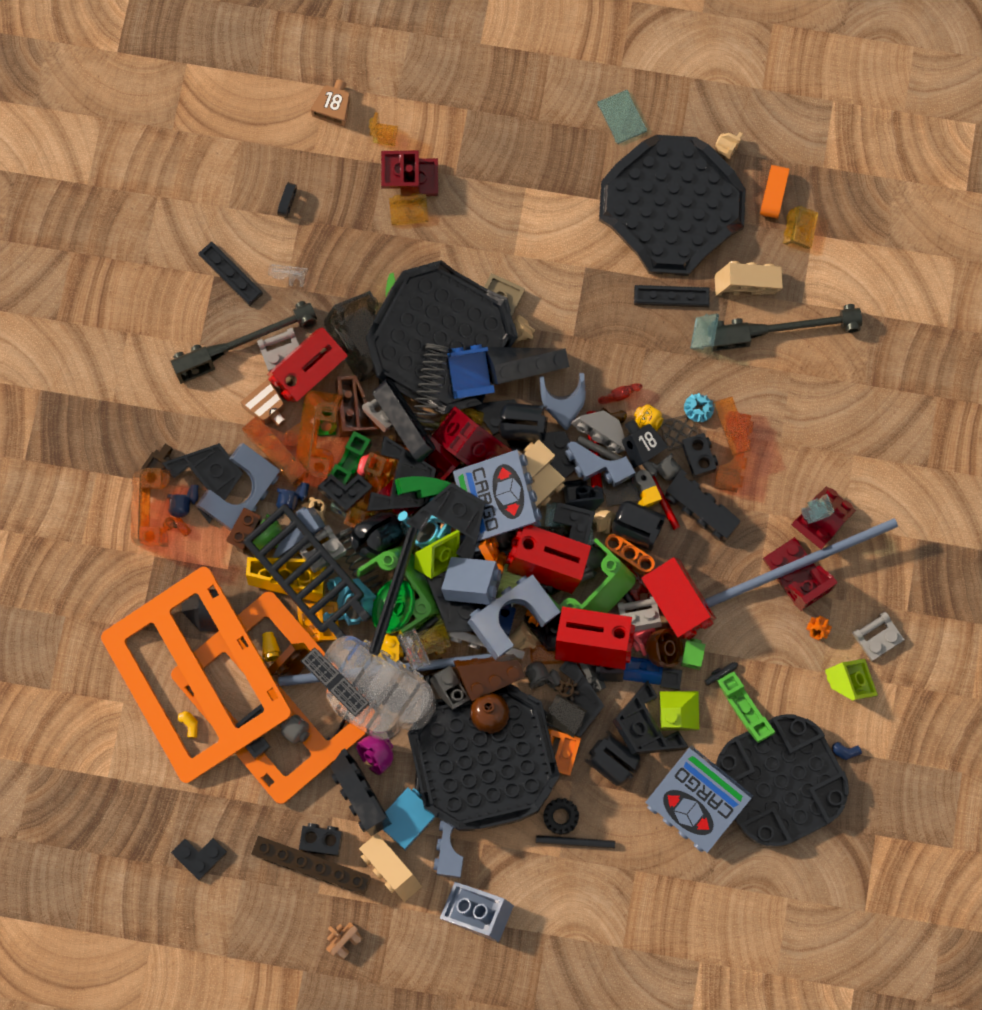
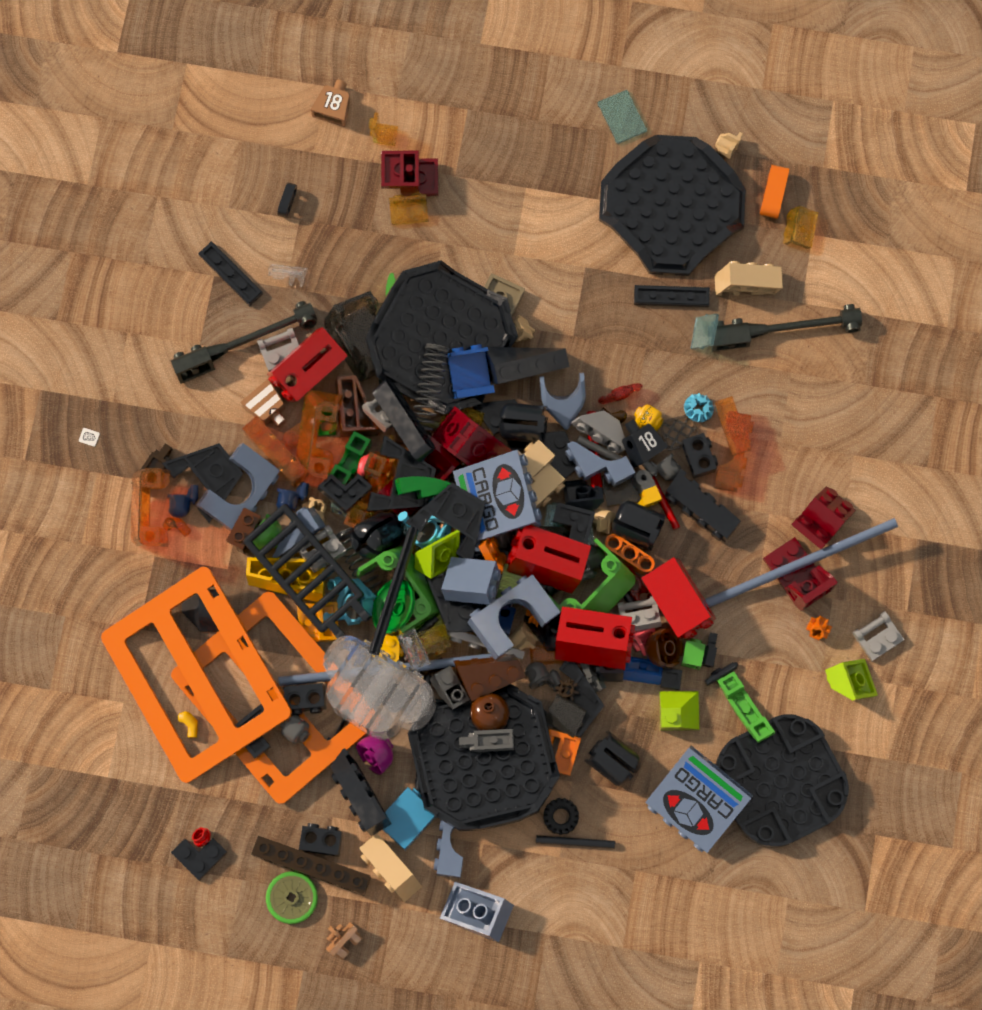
(89, 437): none -> white sticker
(201, 836): none -> red plate
(270, 647): yellow cone -> none
(290, 661): reddish brown bracket -> none
(303, 904): none -> olive wheel
(305, 693): none -> black brick
(335, 682): tile -> none
(488, 740): none -> dark grey hinge
(640, 729): black wing -> none
(710, 651): none -> black bar
(818, 509): clear light blue brick -> none
(844, 752): dark blue arm -> none

